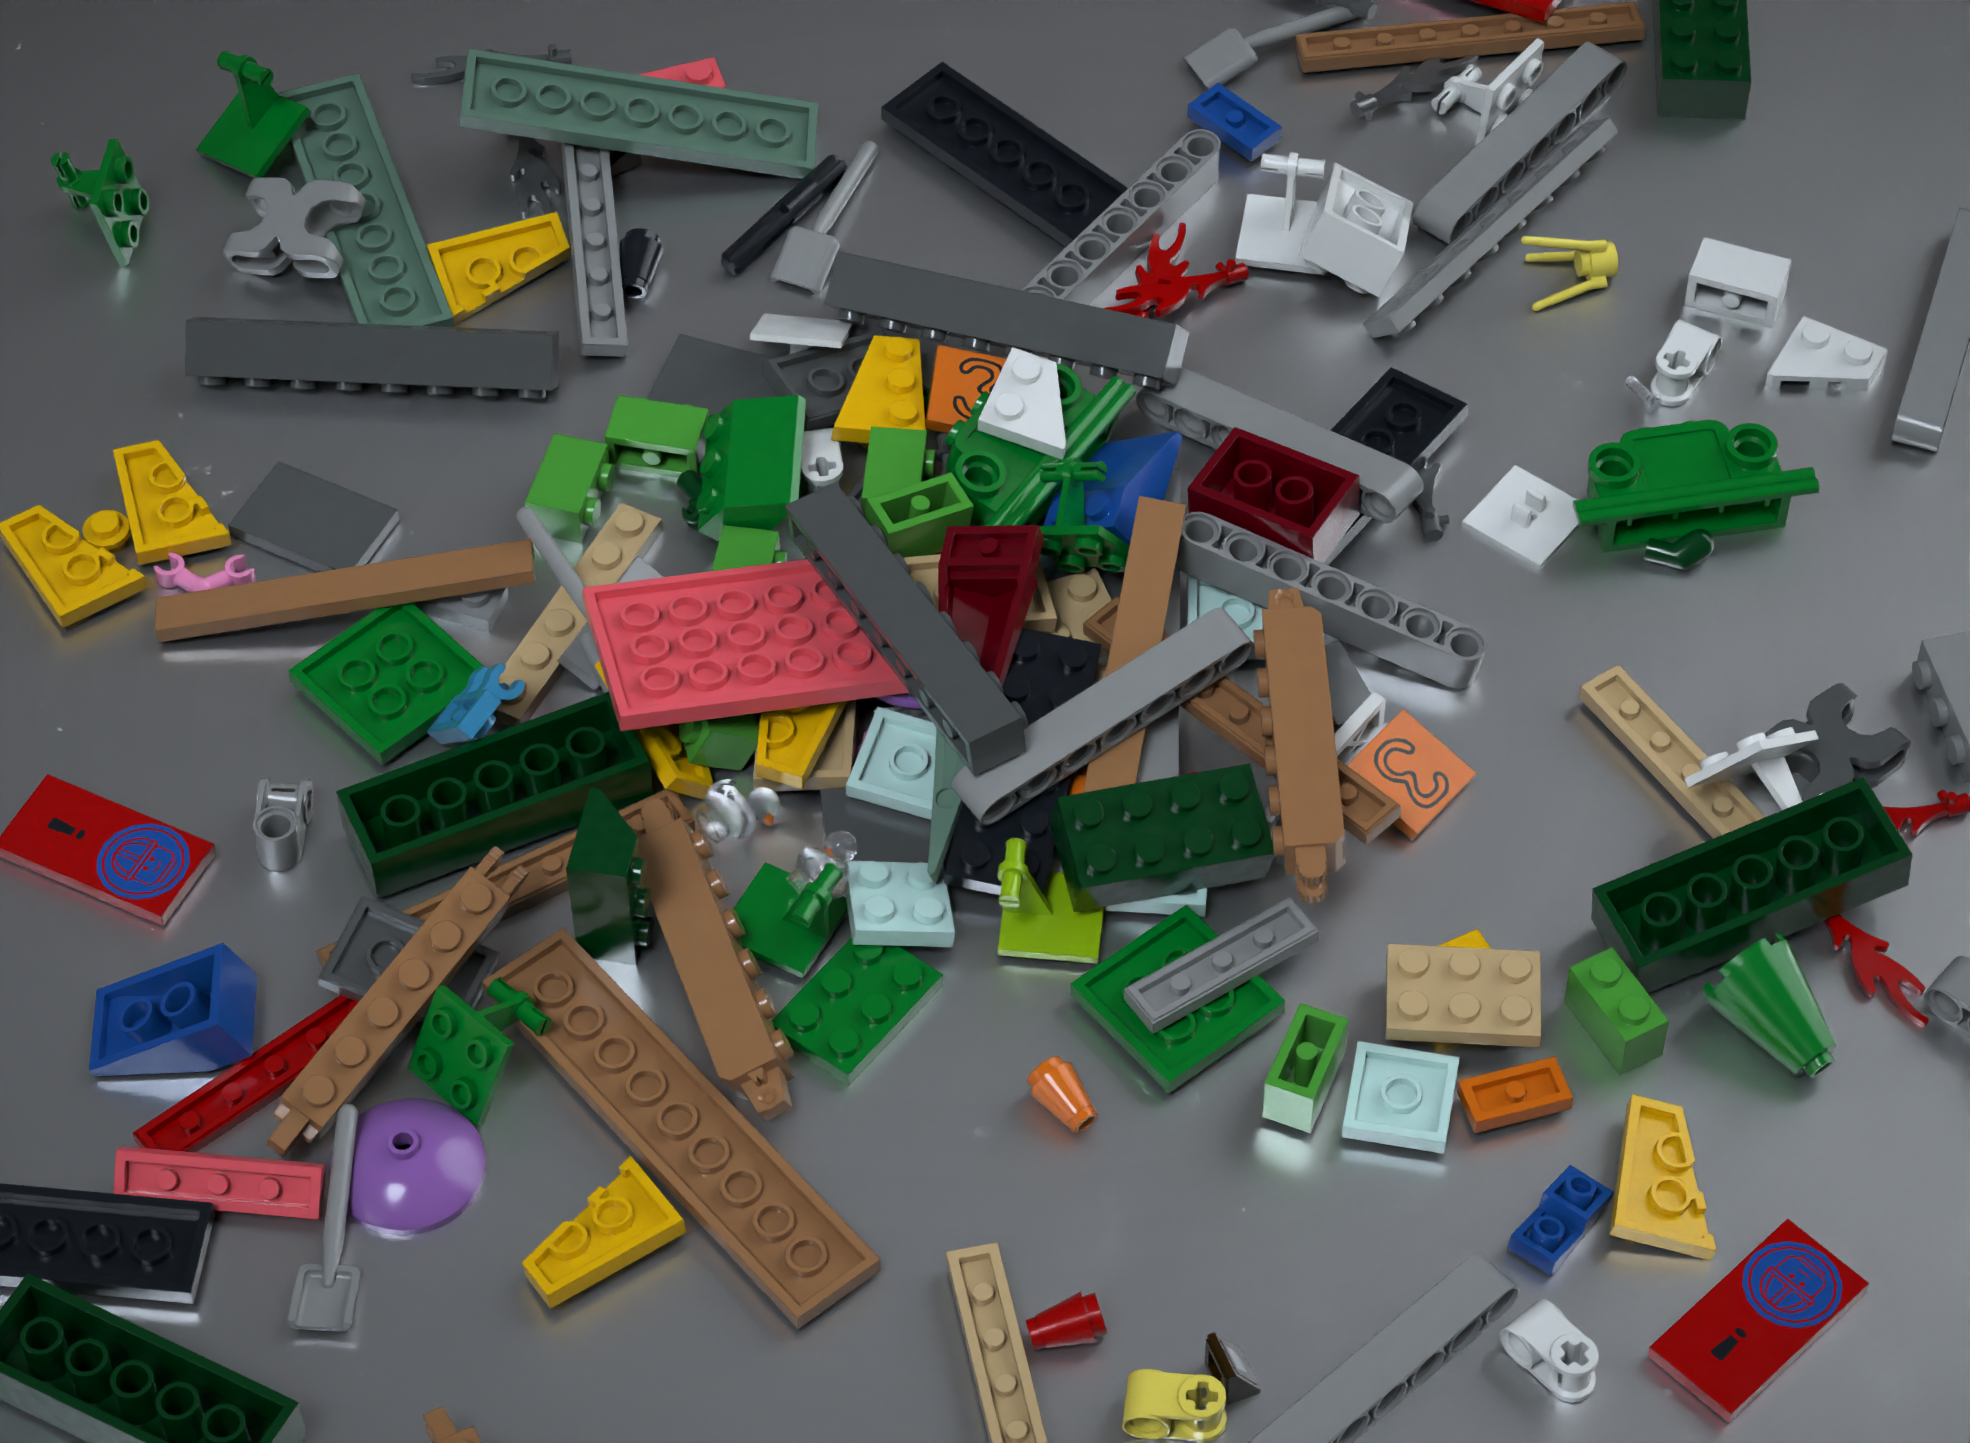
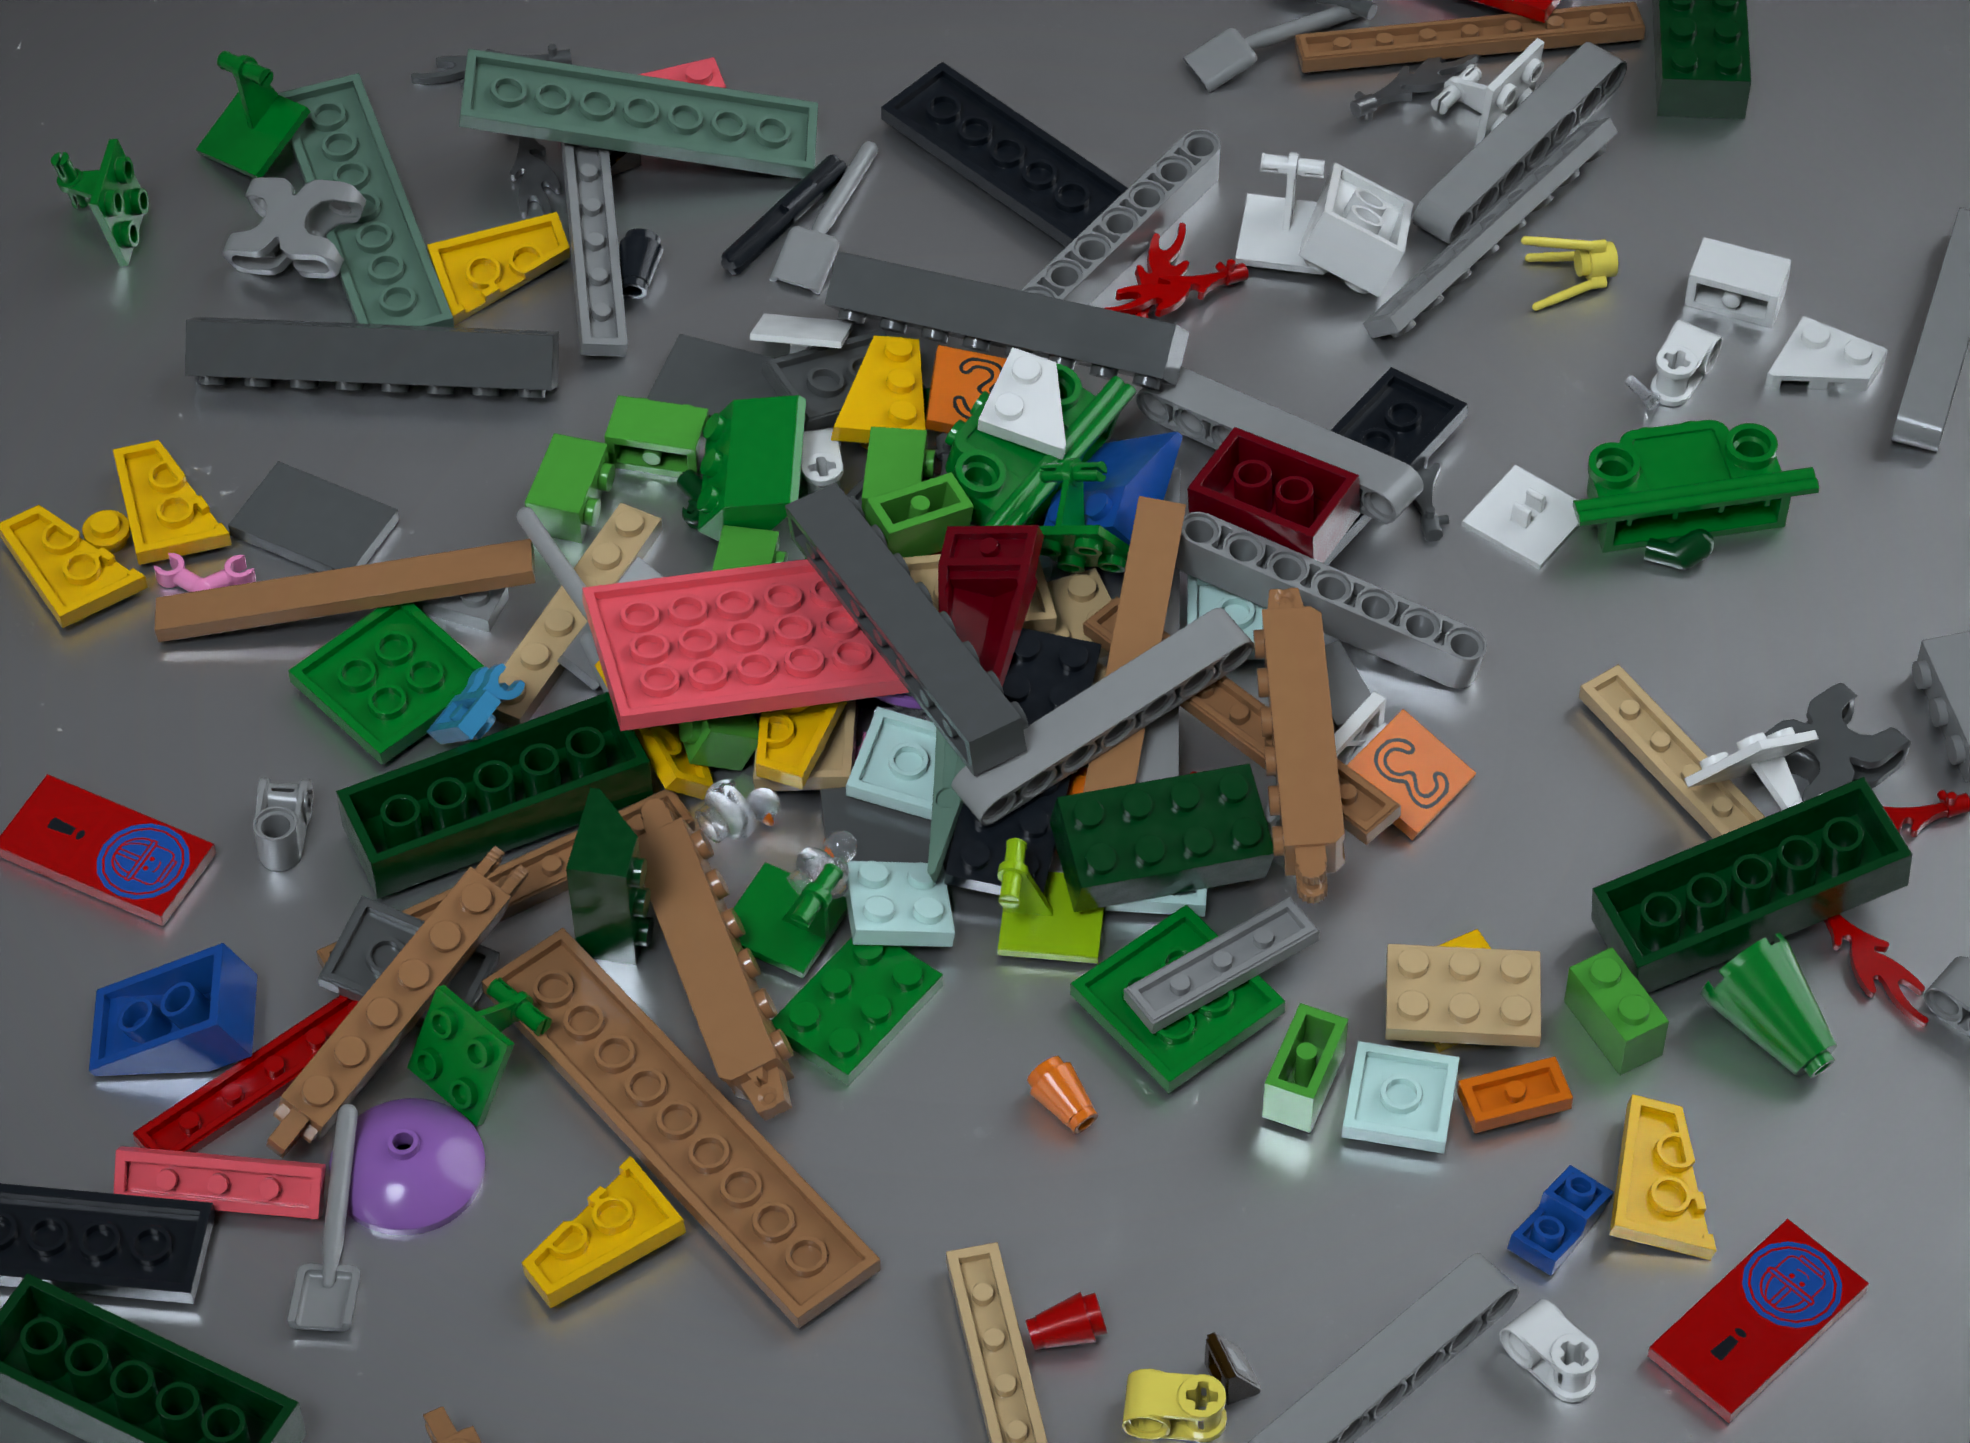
(1234, 122): blue plate -> none

